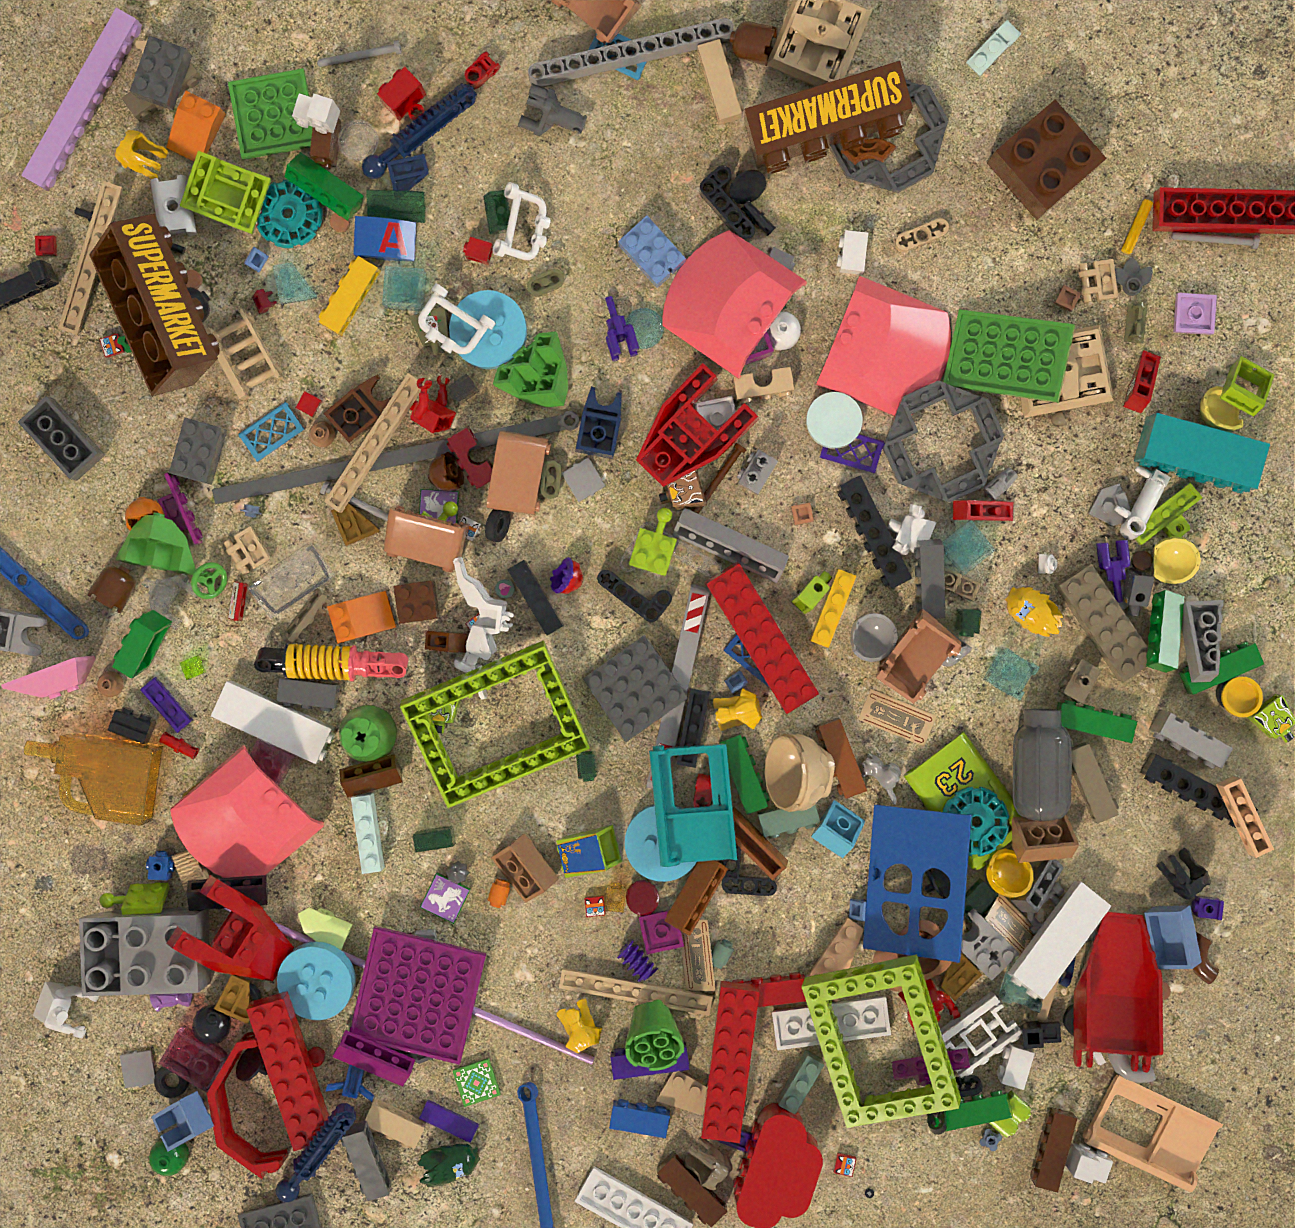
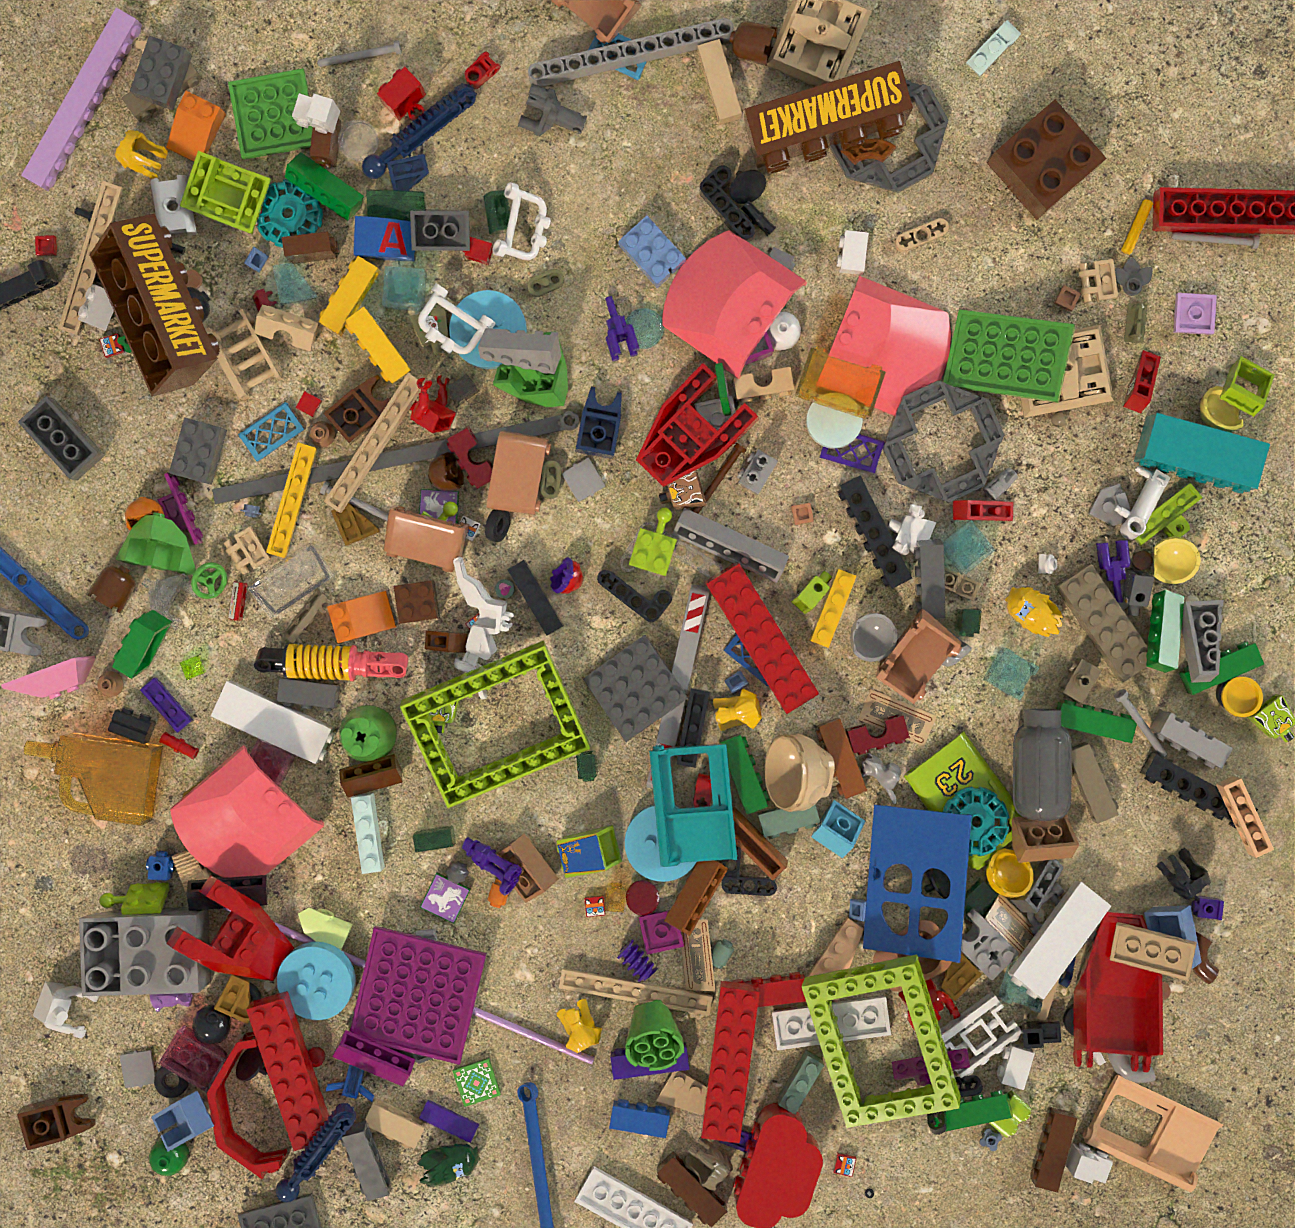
(58, 1118): none -> reddish brown brick
(96, 309): none -> white brick
(291, 500): none -> yellow plate
(301, 329): none -> tan arch
(310, 247): none -> reddish brown brick
(339, 224): nougat tile -> none
(377, 344): none -> yellow brick
(440, 230): none -> dark grey slope
(486, 859): none -> dark purple piece
(521, 349): none -> light grey wedge
(723, 389): none -> green tile
(840, 384): none -> clear yellow windscreen
(894, 731): none -> dark red arch
(1122, 696): none -> light grey bar
(1153, 951): none -> tan tile

